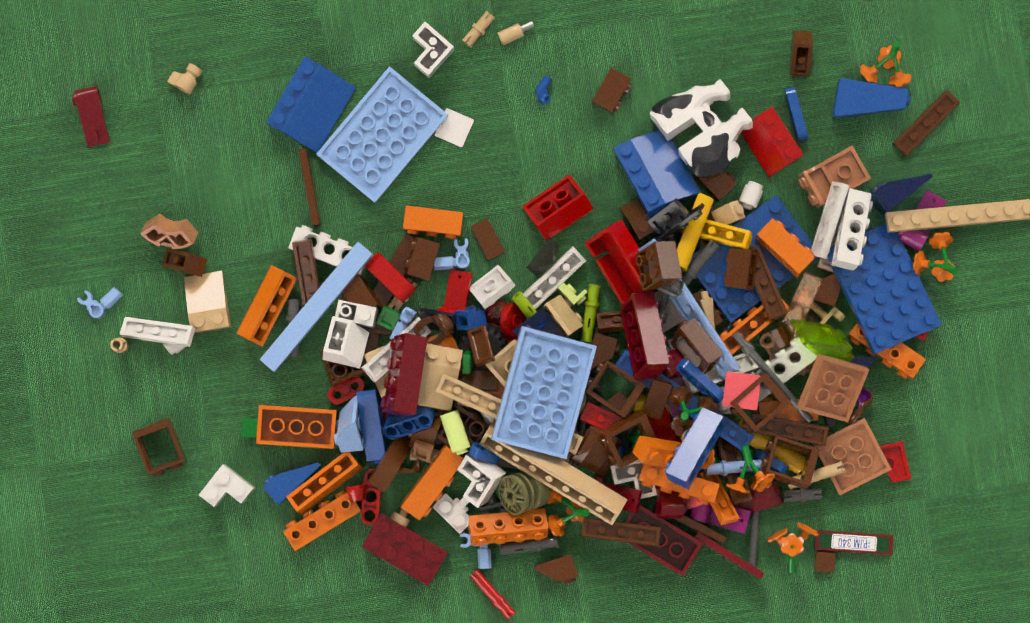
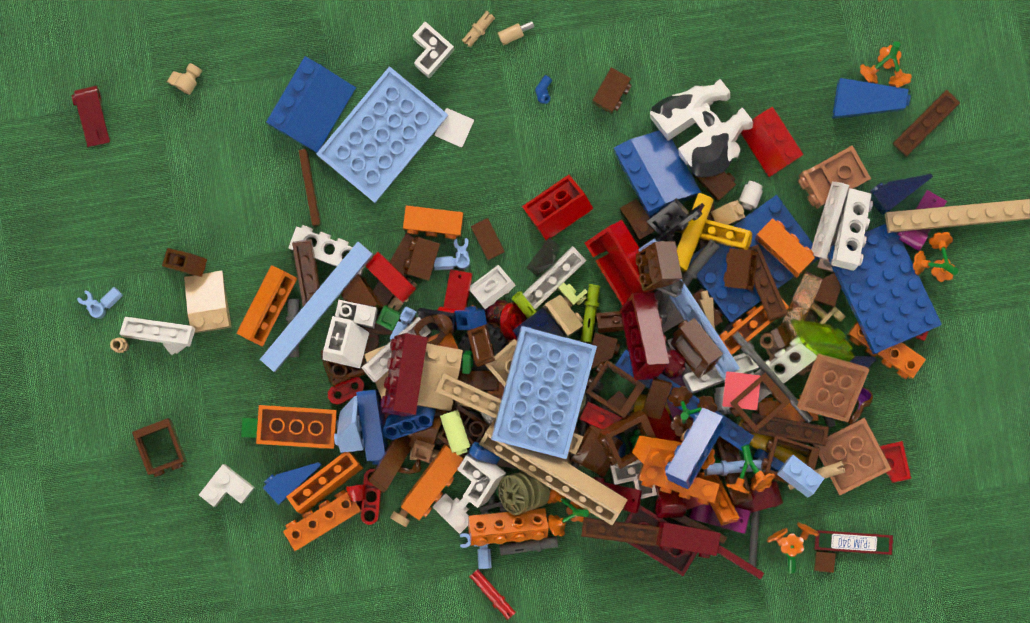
(169, 233): nougat brick -> none
(405, 549): dark red brick -> none
(559, 569): reddish brown slope -> none
(688, 540): none -> dark red brick
(700, 380): blue beam -> none
(795, 114): blue beam -> none
(800, 476): none -> light blue brick
(801, 53): reddish brown slope -> none
(802, 495): dark grey pin -> none

